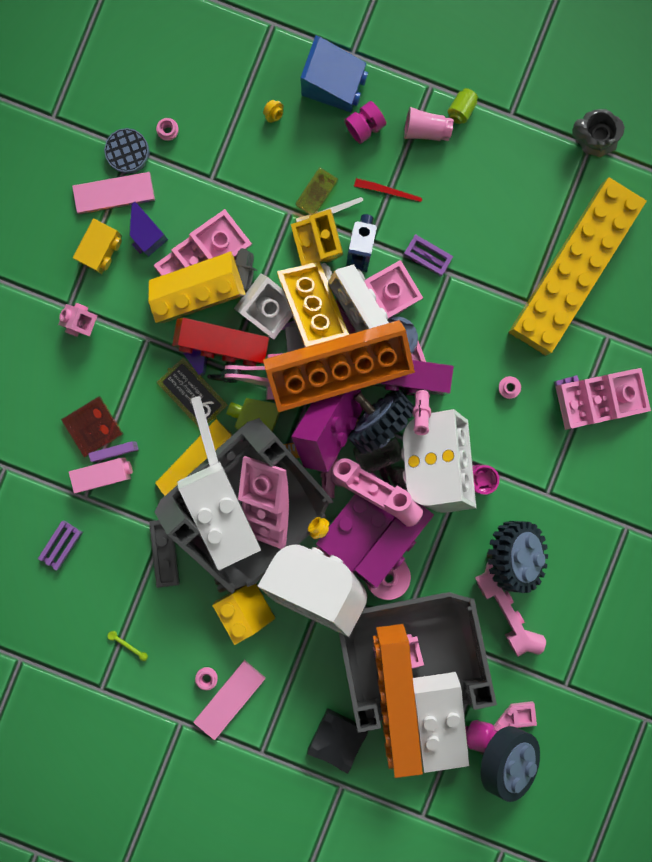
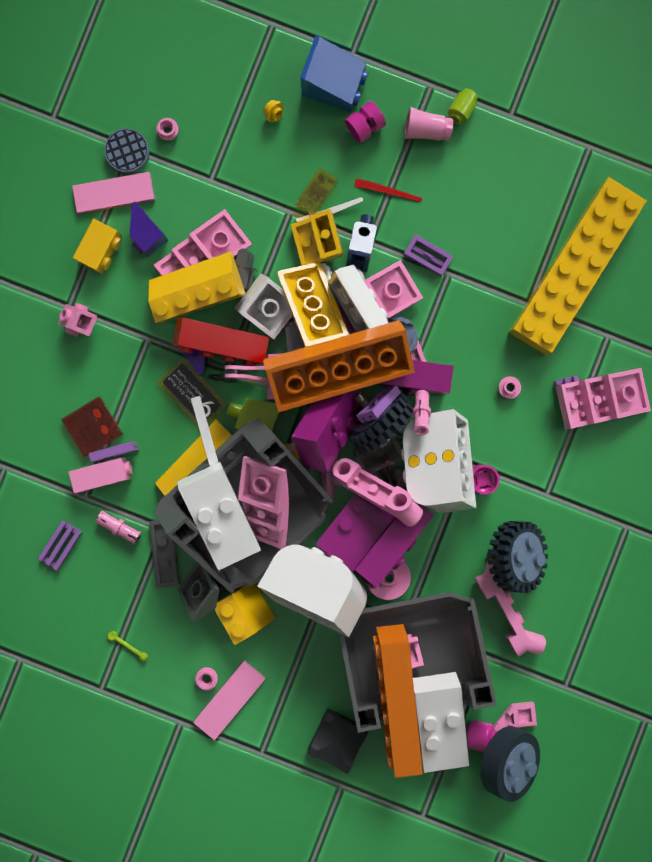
(118, 527): none -> bright pink pin
(199, 593): none -> dark grey slope
(318, 527): yellow plate -> none
(378, 404): none -> medium lavender tile
(598, 132): dark grey piece -> none

